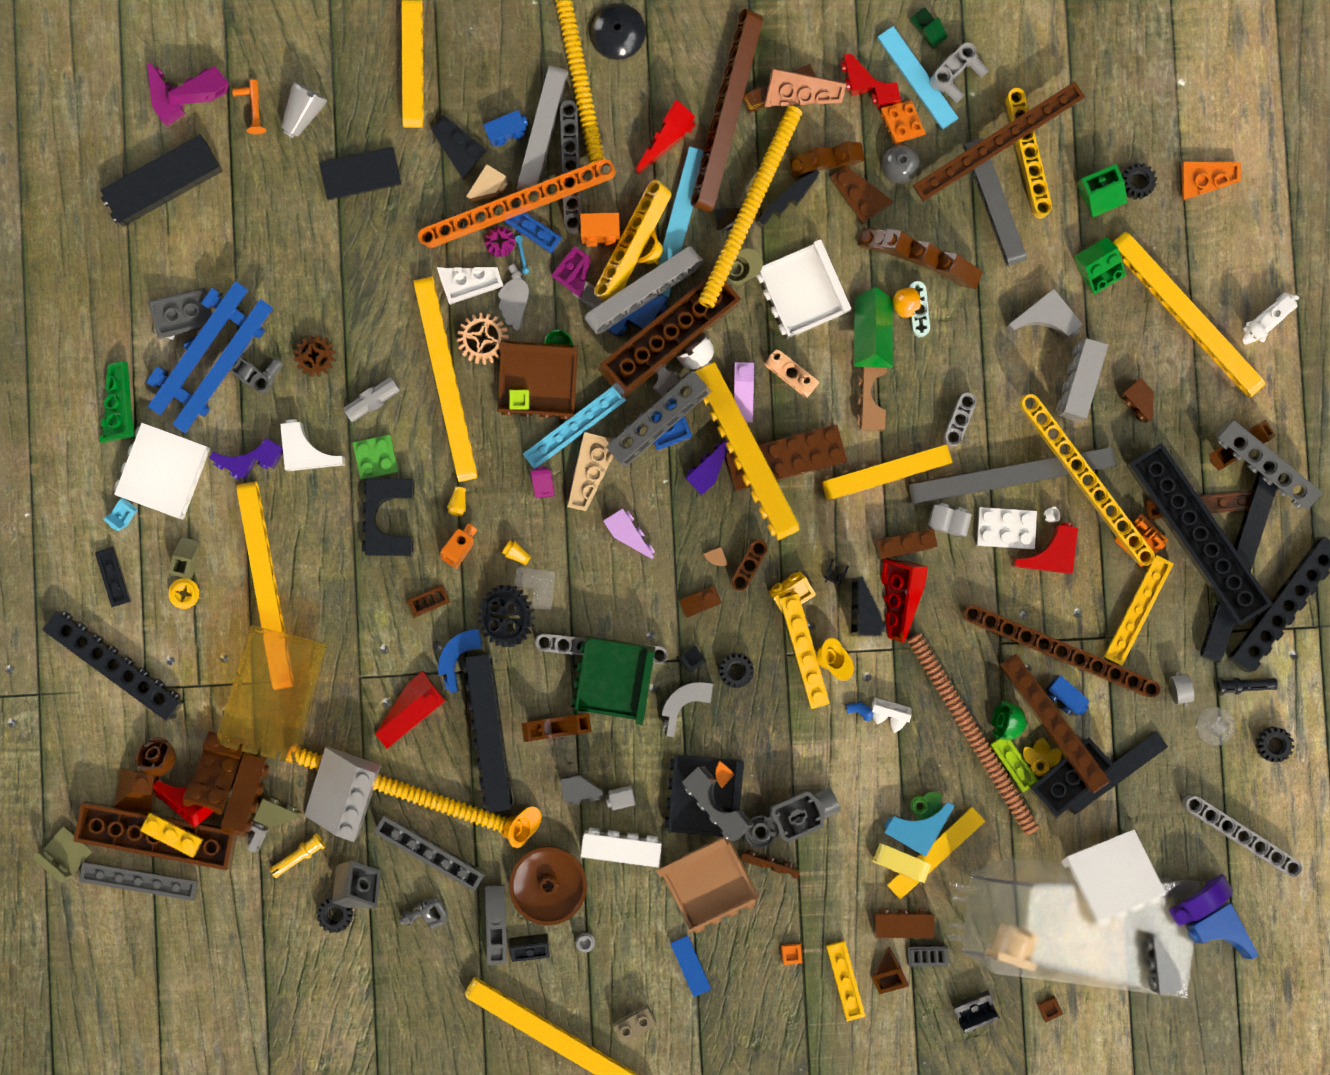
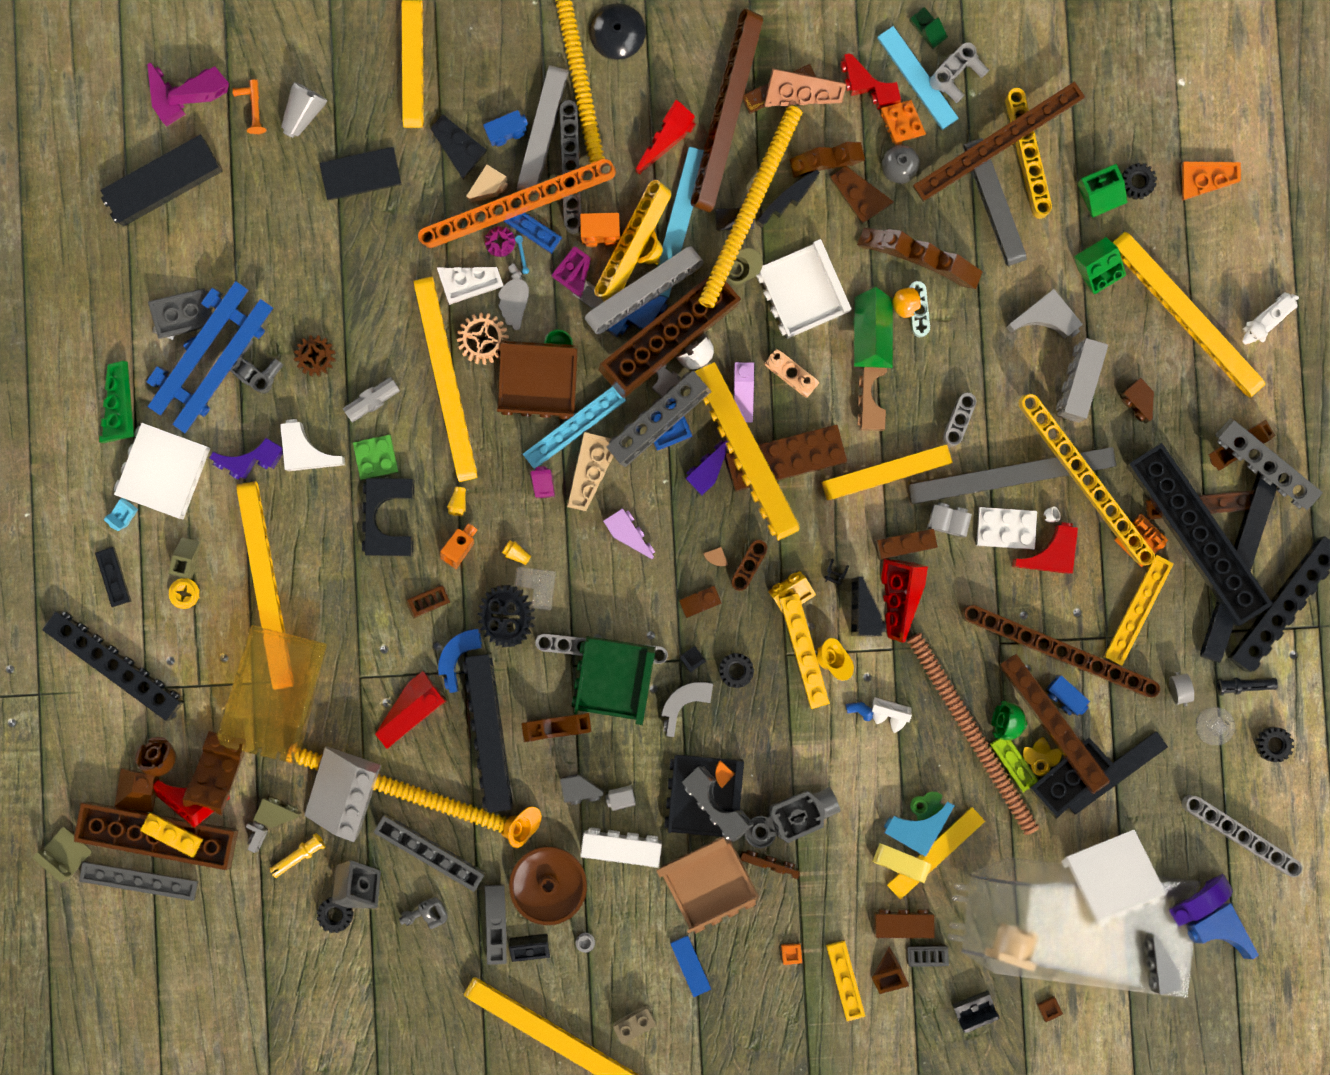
(245, 795): reddish brown brick -> none
(518, 399): lime plate -> none

